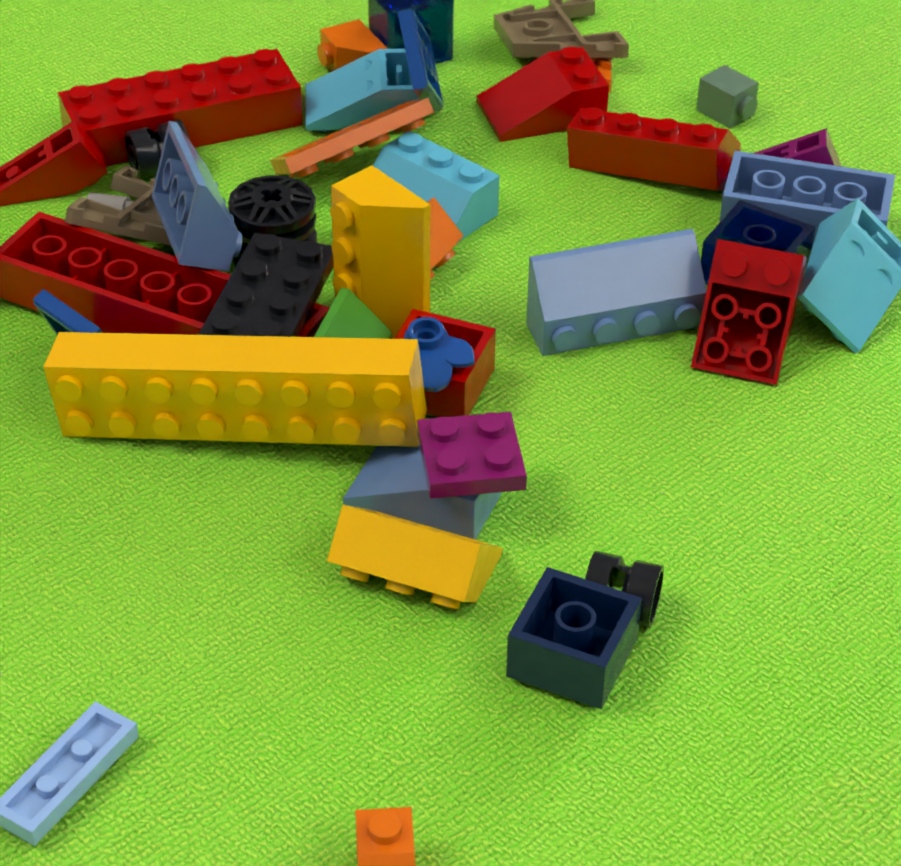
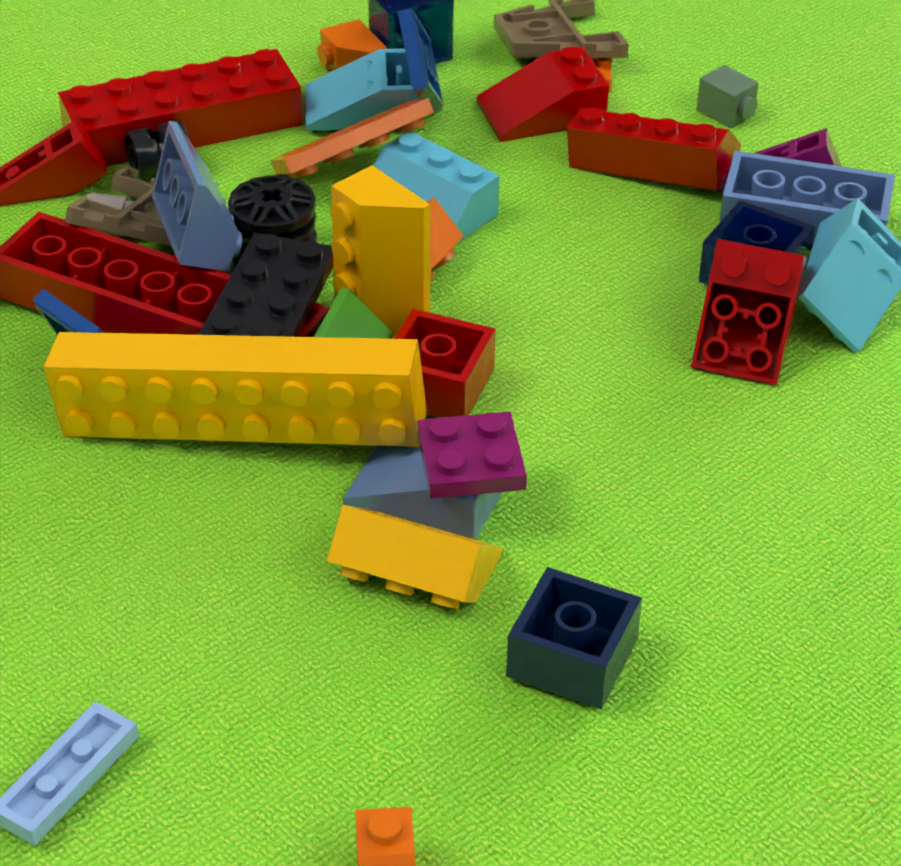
(438, 352): blue plate -> none
(615, 292): medium blue slope -> none
(638, 579): black wheel -> none

